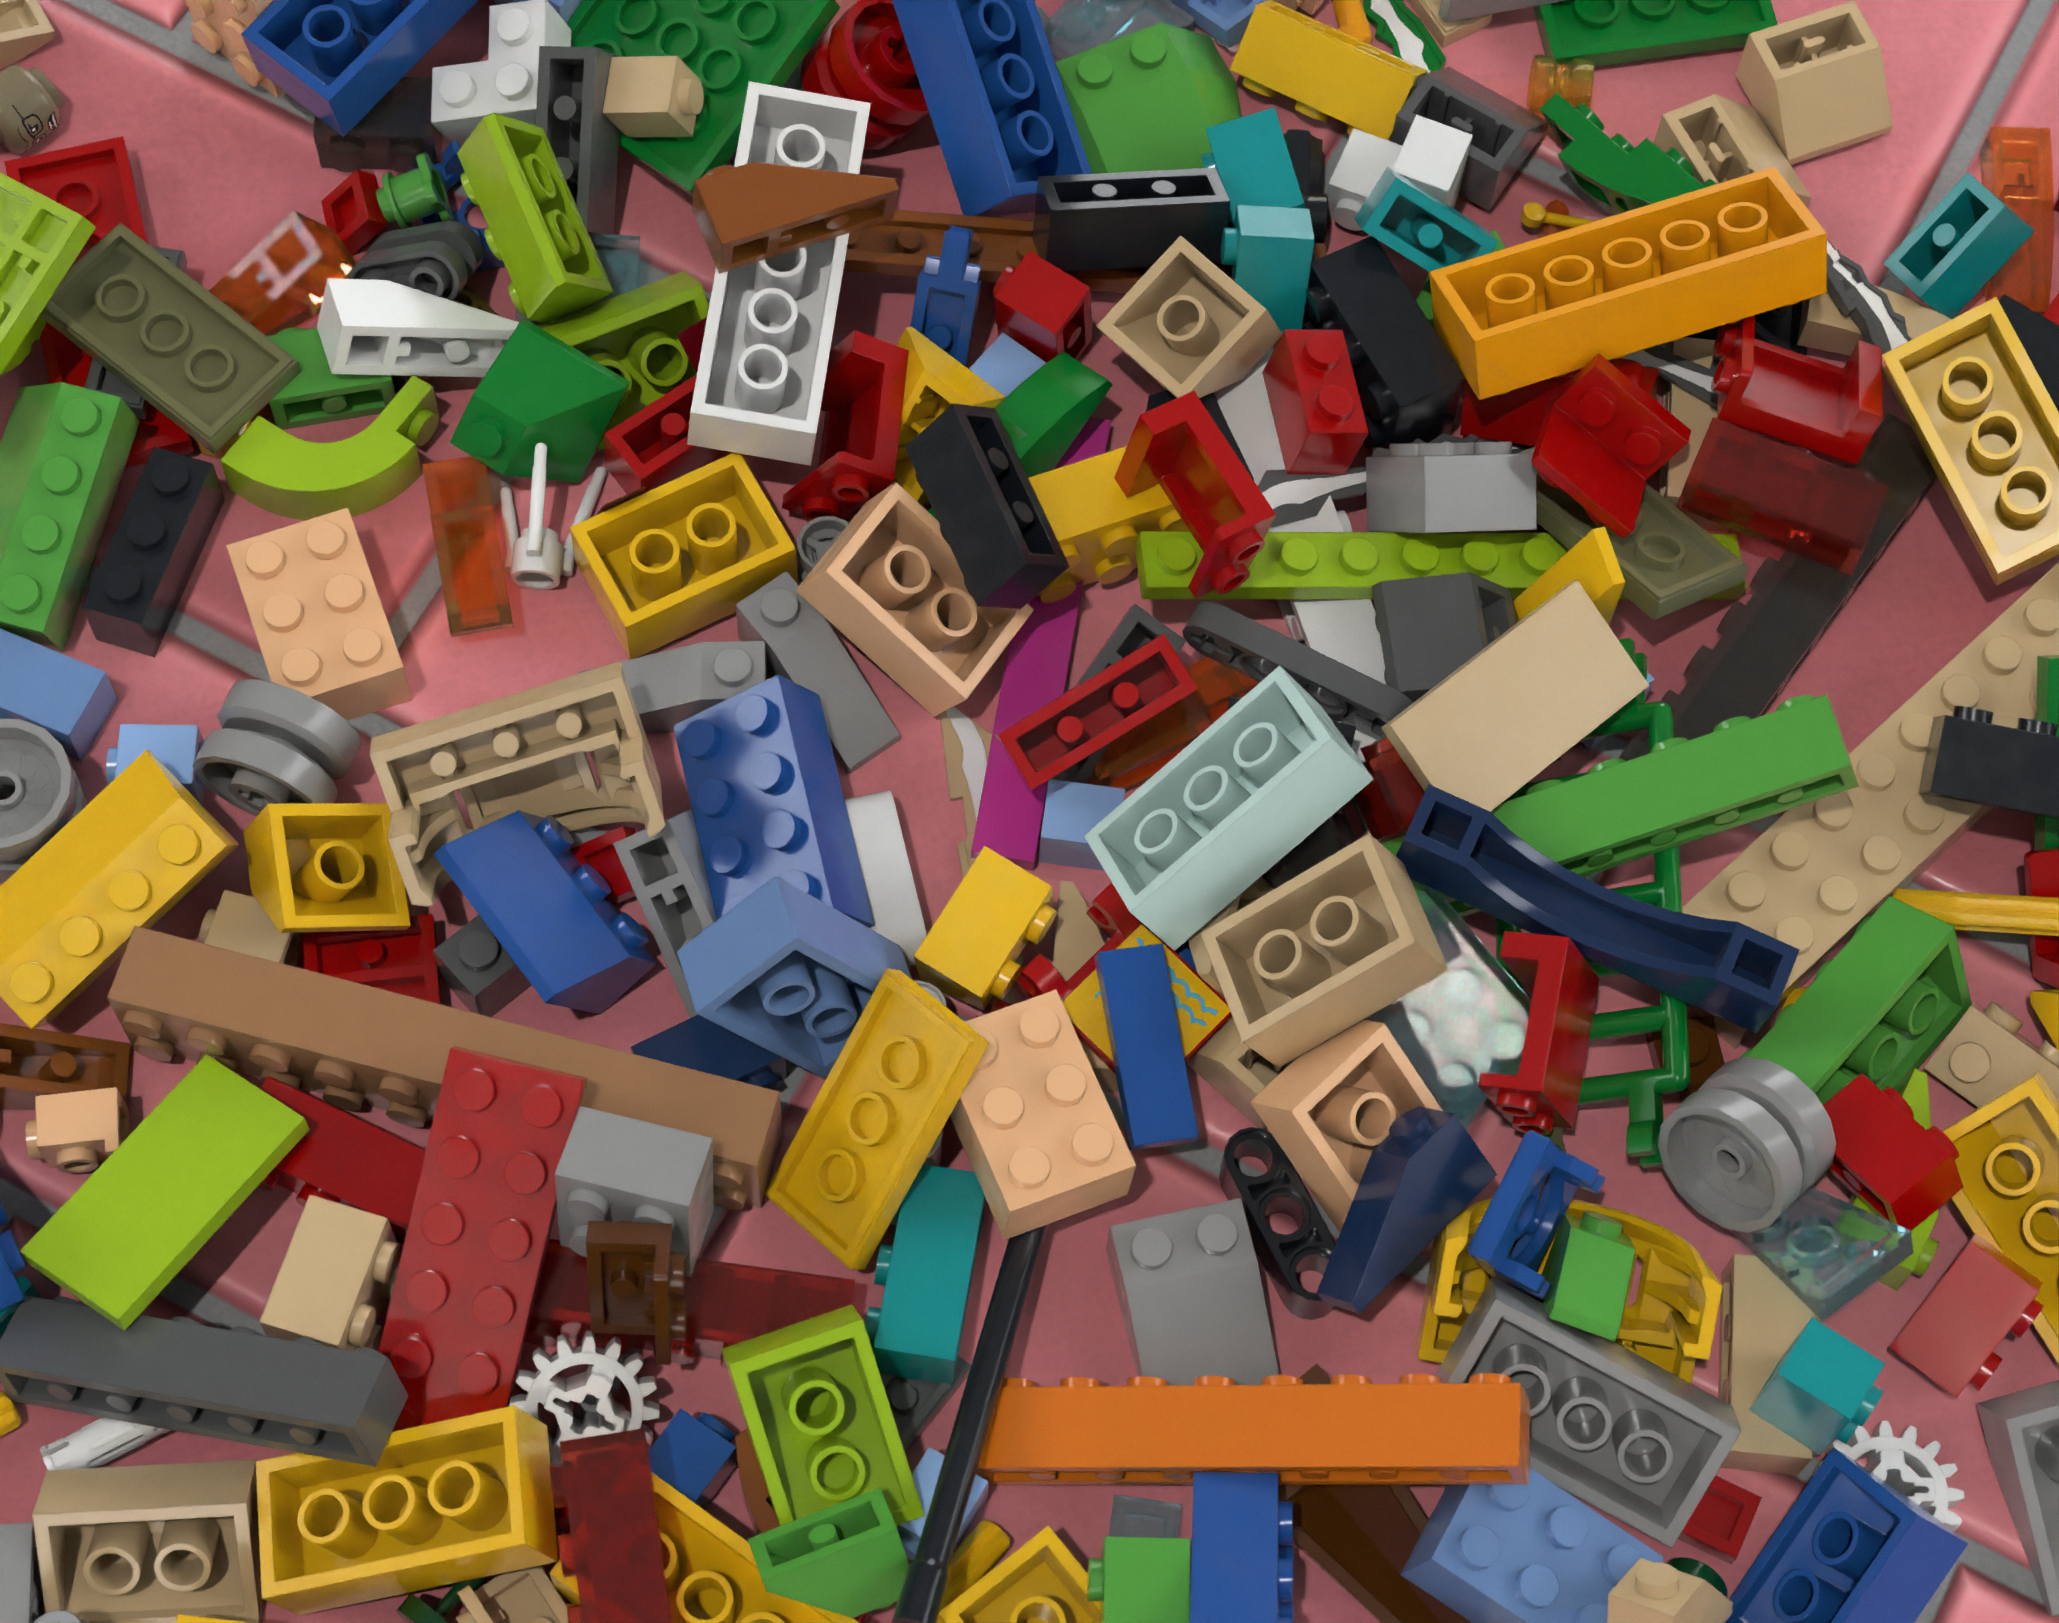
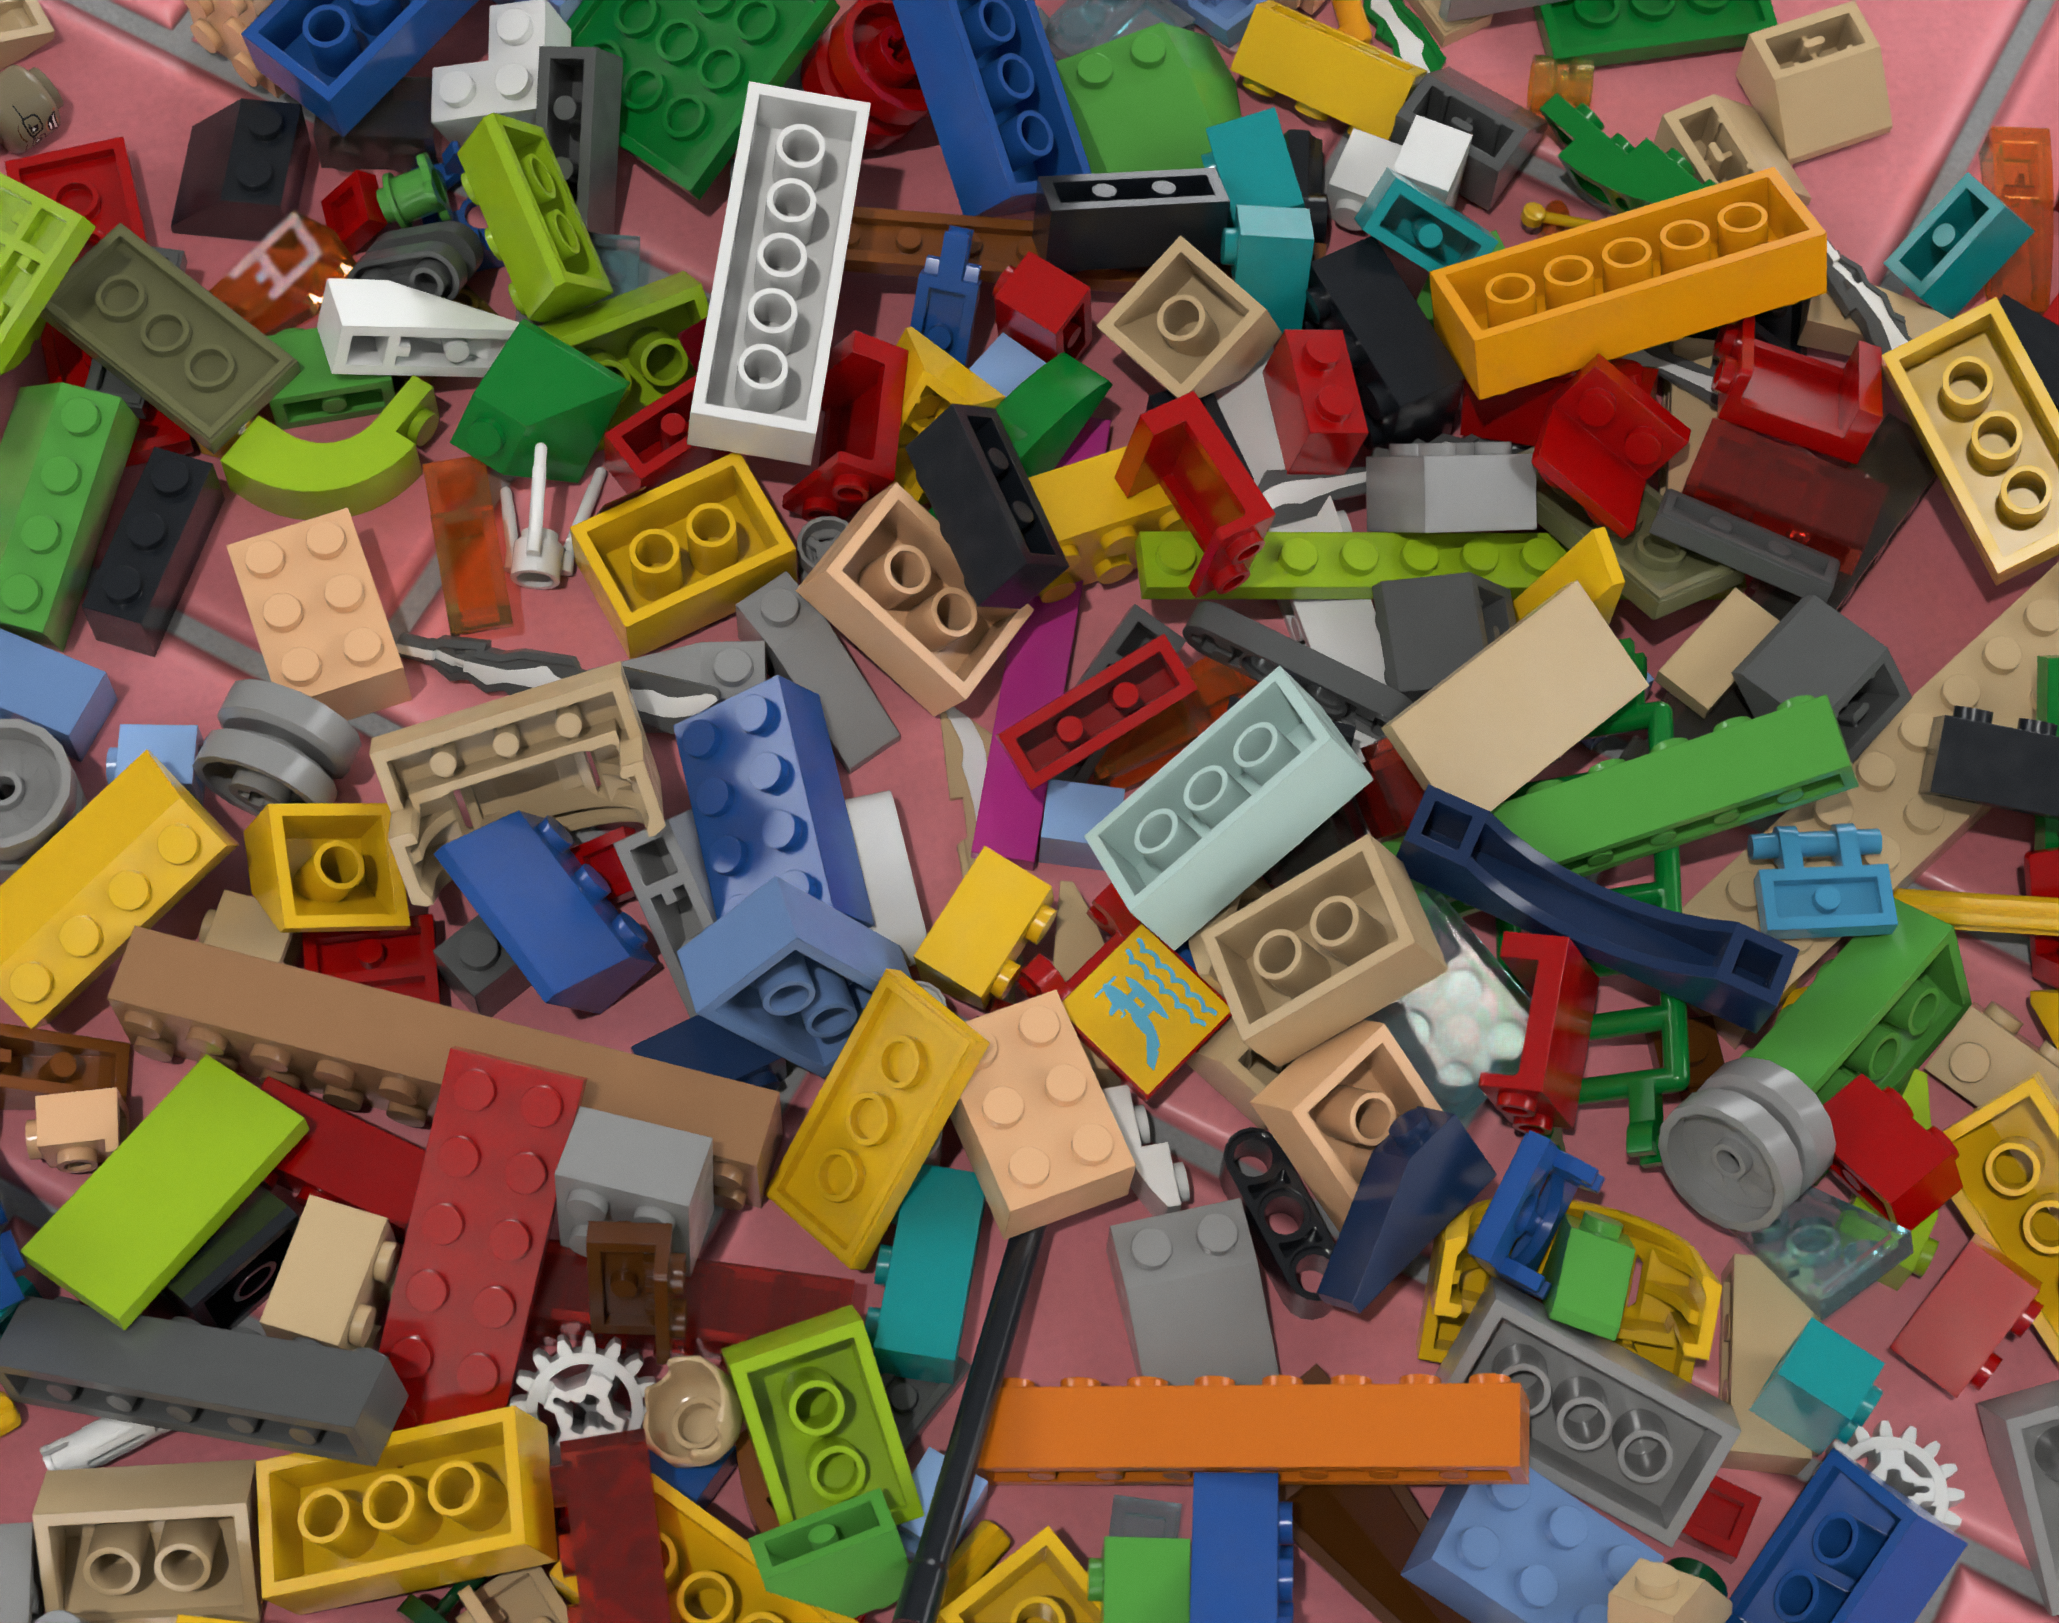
(237, 1264): none -> black slope
(243, 171): none -> black slope
(652, 96): tan brick -> none
(658, 697): none -> dark grey sword
(692, 1413): none -> tan hair
(777, 208): dark orange slope -> none
(1146, 1047): blue tile -> none
(1156, 1179): none -> white slope
(1704, 664): none -> tan tile
(1744, 546): none -> dark grey tile
(1822, 900): none -> dark azure plate
(1823, 654): none -> dark grey slope

